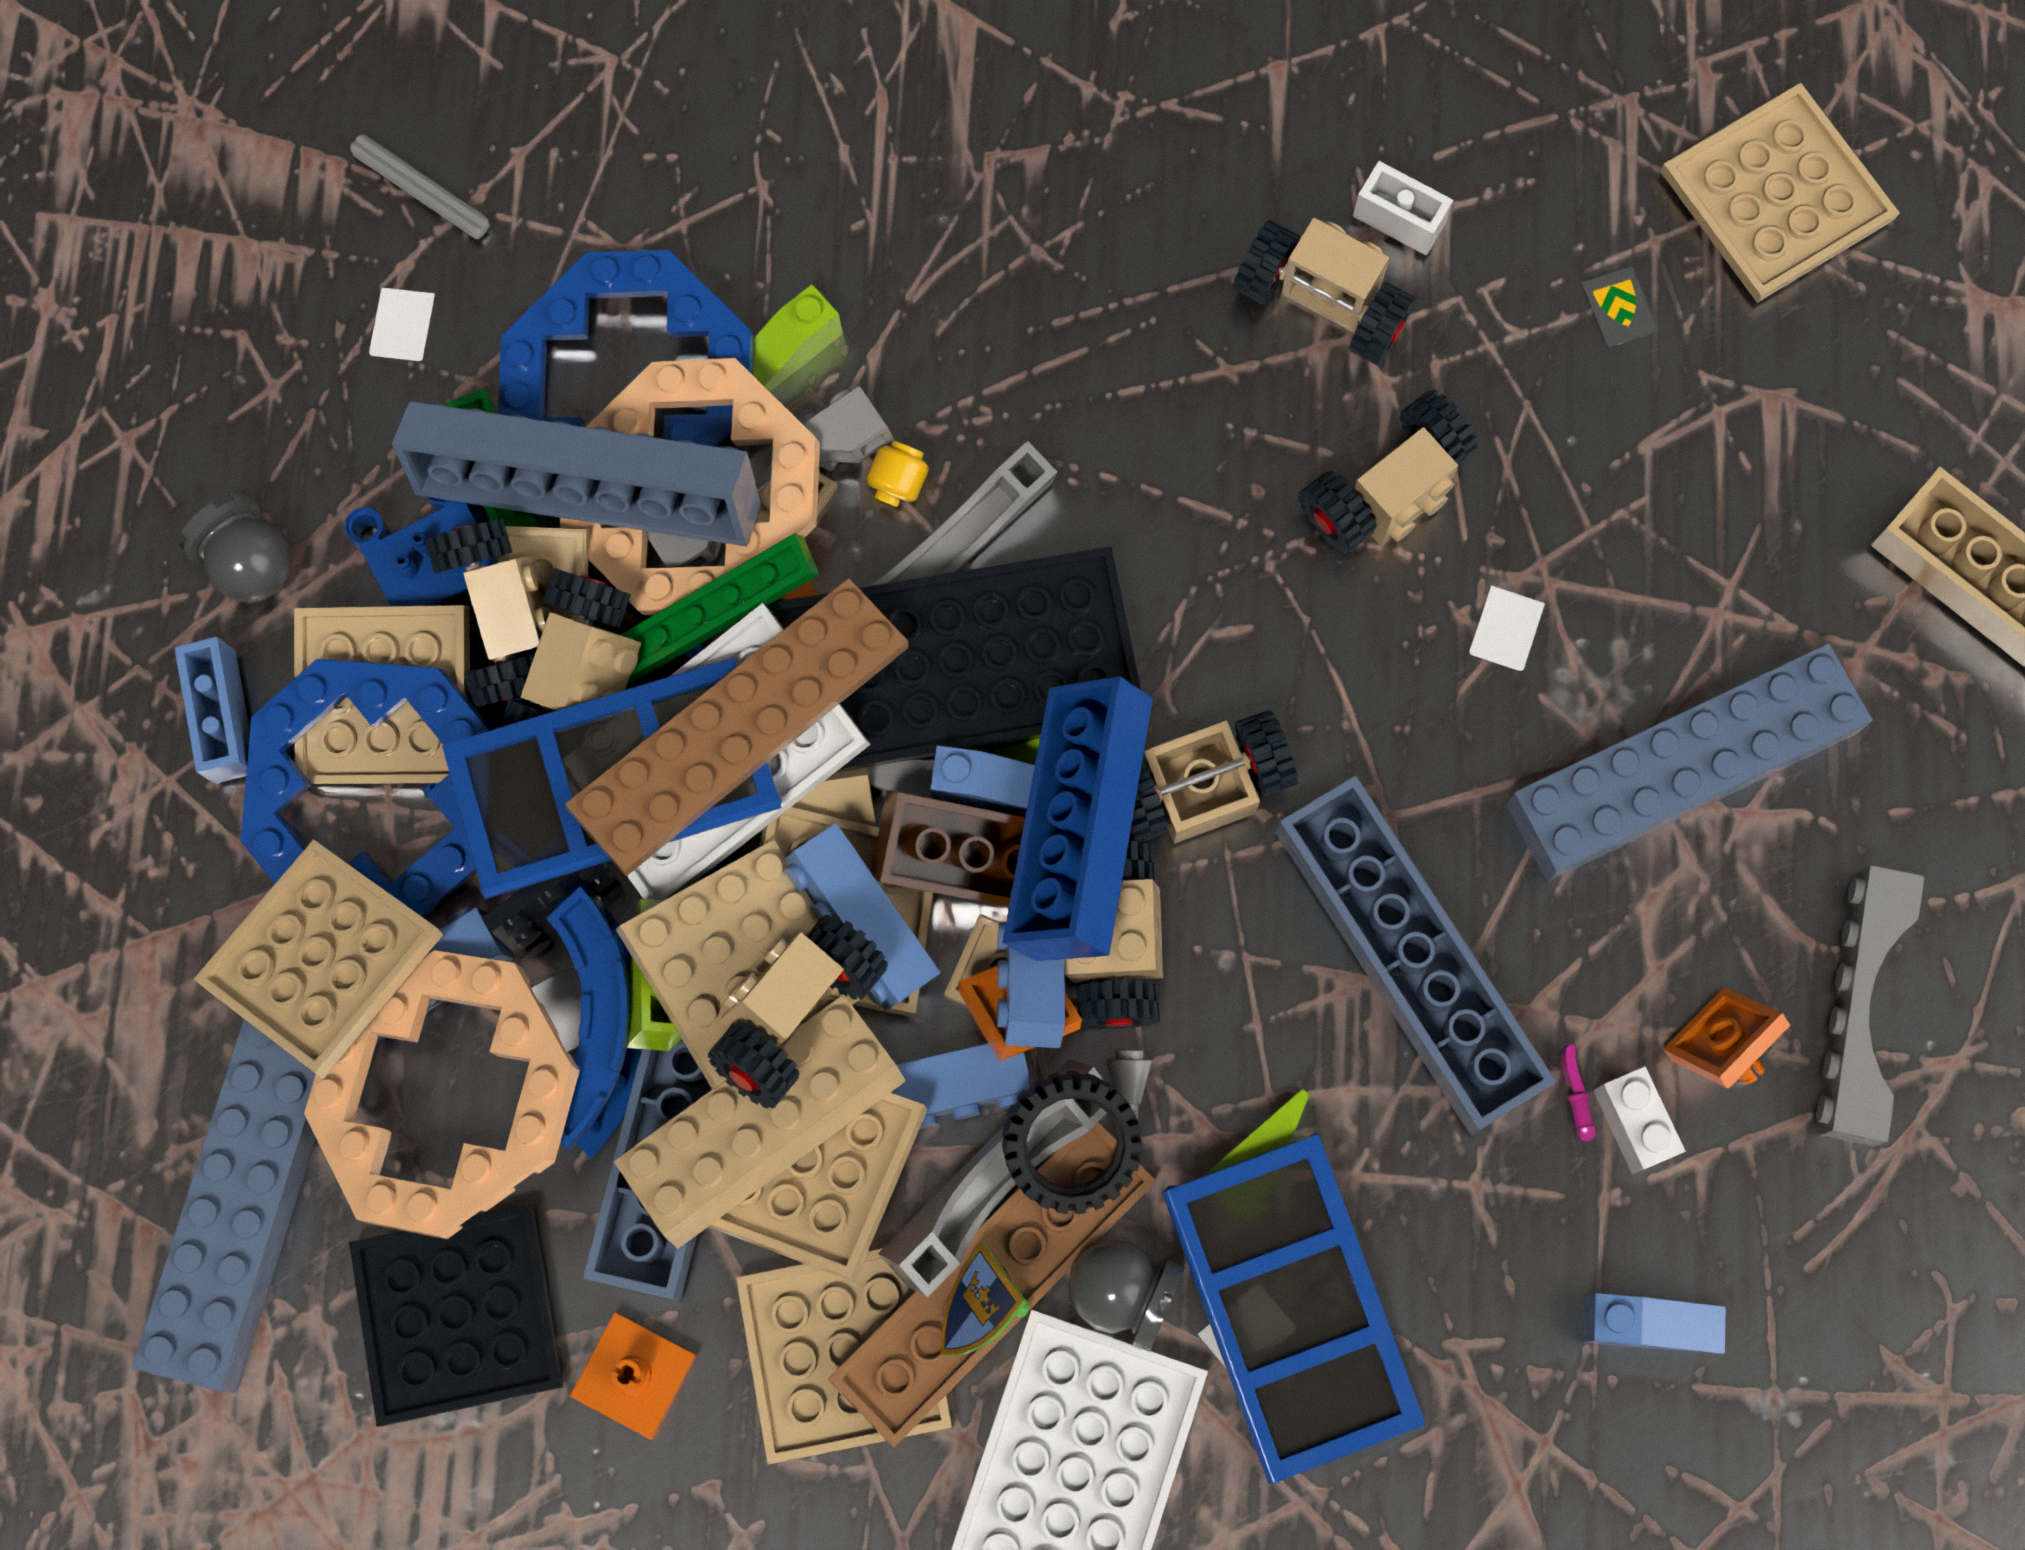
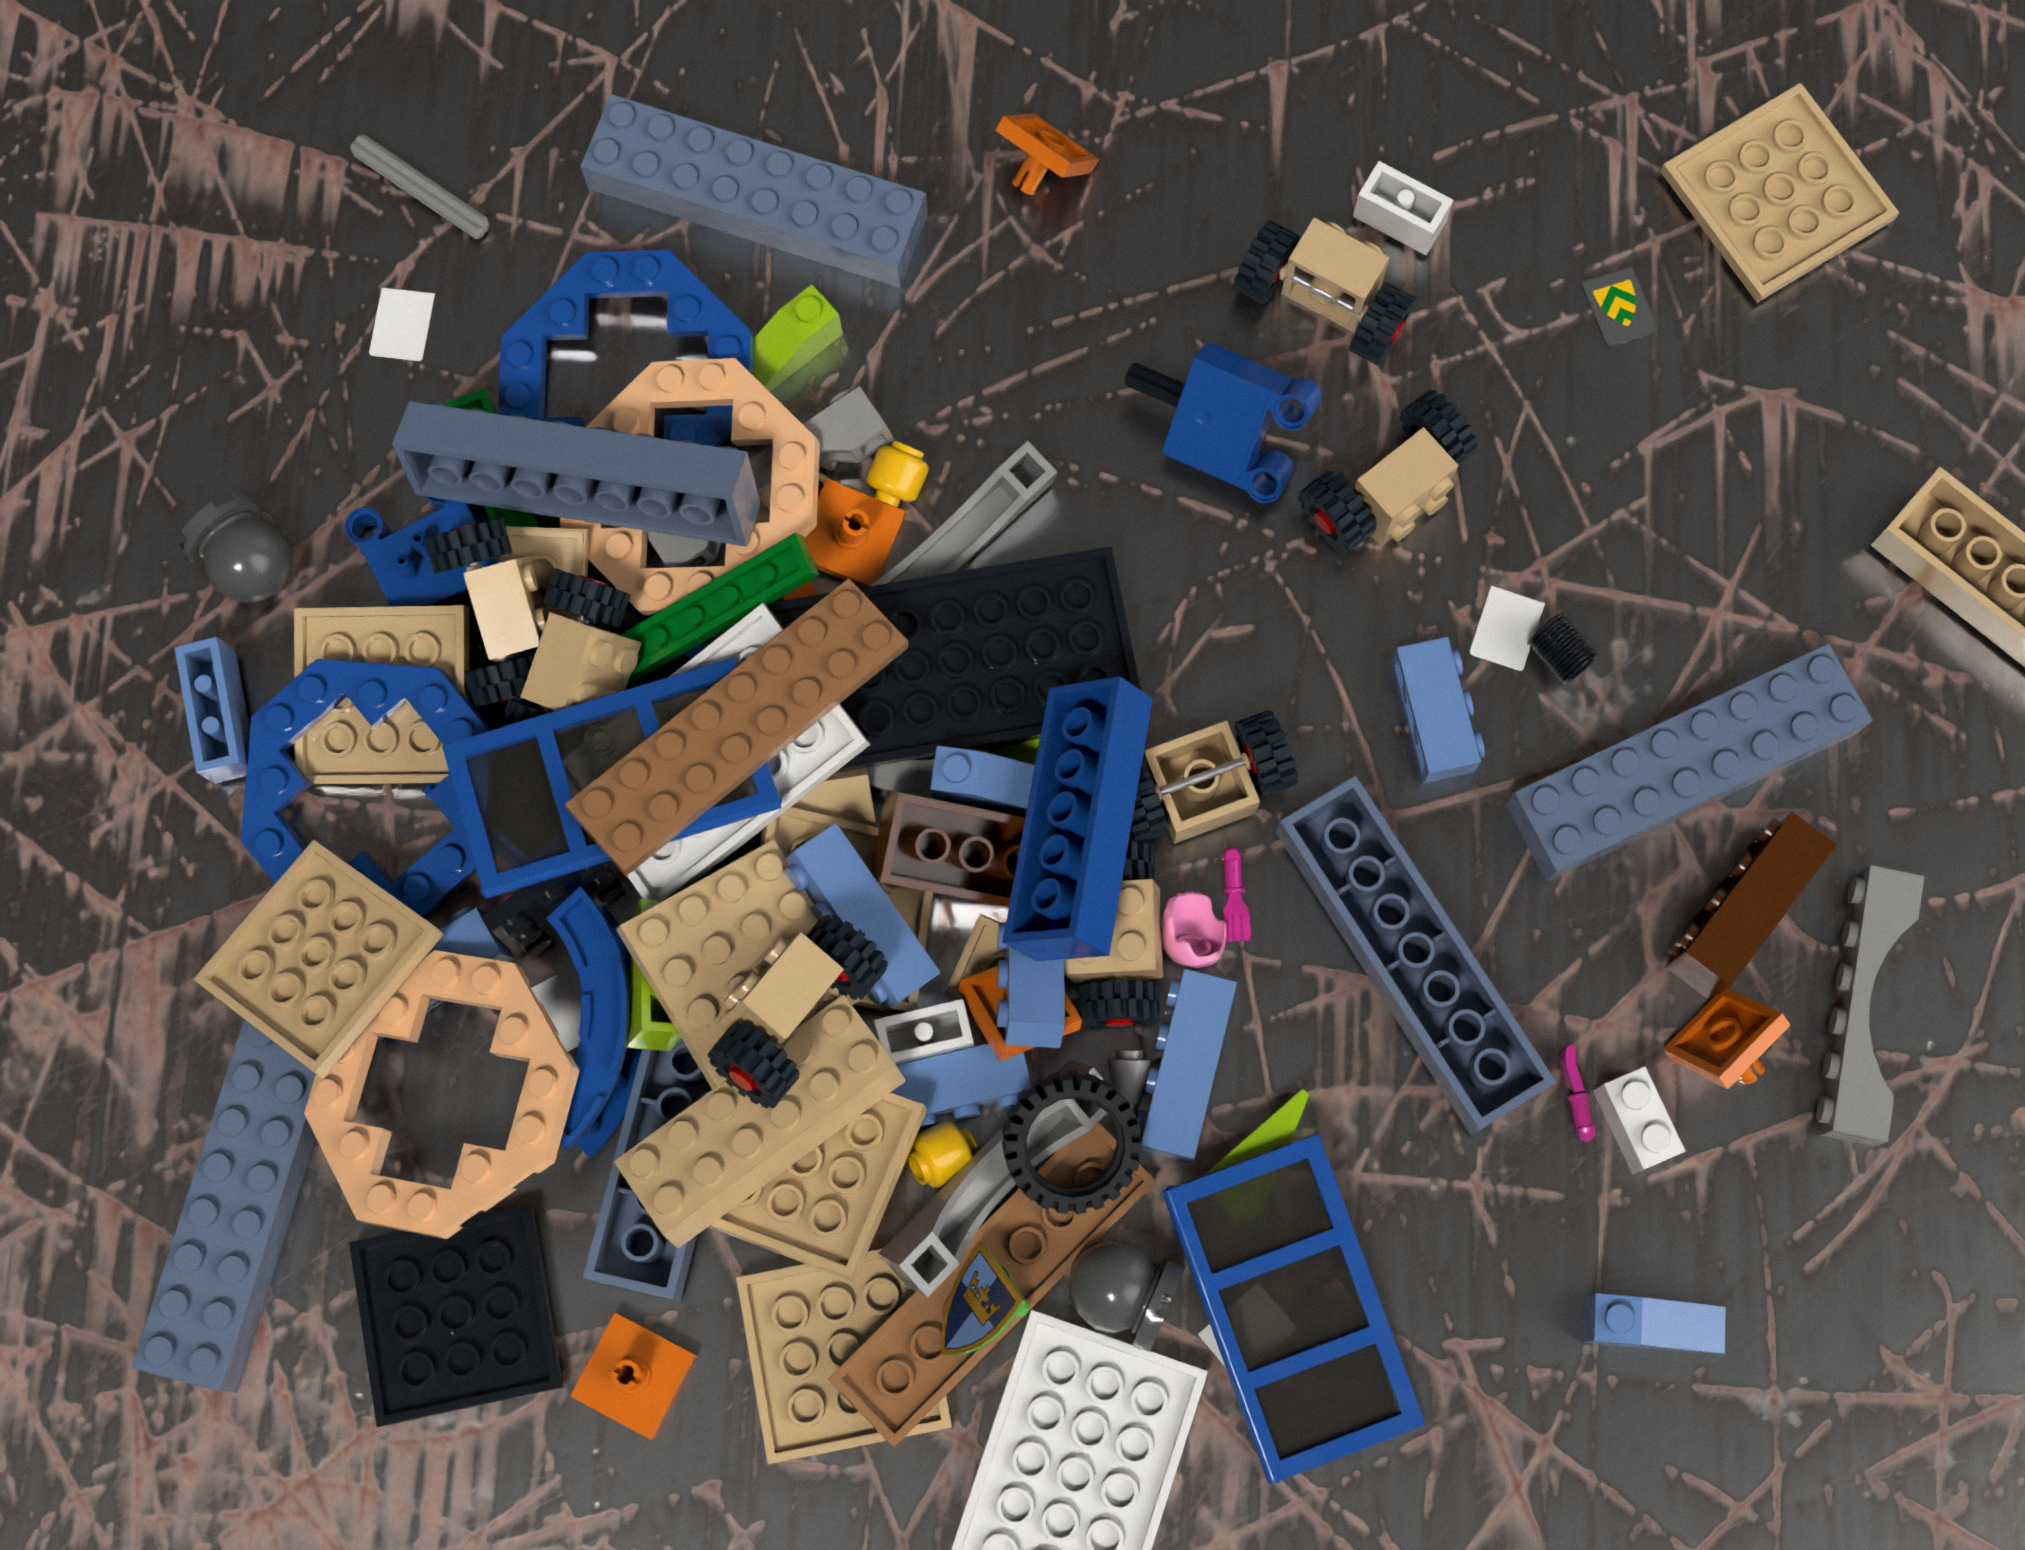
(755, 190): none -> sand blue brick
(852, 533): none -> orange tile
(925, 1032): none -> white brick
(940, 1153): none -> yellow head
(1046, 150): none -> orange tile
(1187, 1065): none -> medium blue brick
(1192, 931): none -> bright pink hair
(1226, 416): none -> blue piece
(1235, 910): none -> dark pink piece
(1437, 709): none -> medium blue brick
(1562, 648): none -> black piece
(1751, 905): none -> reddish brown brick

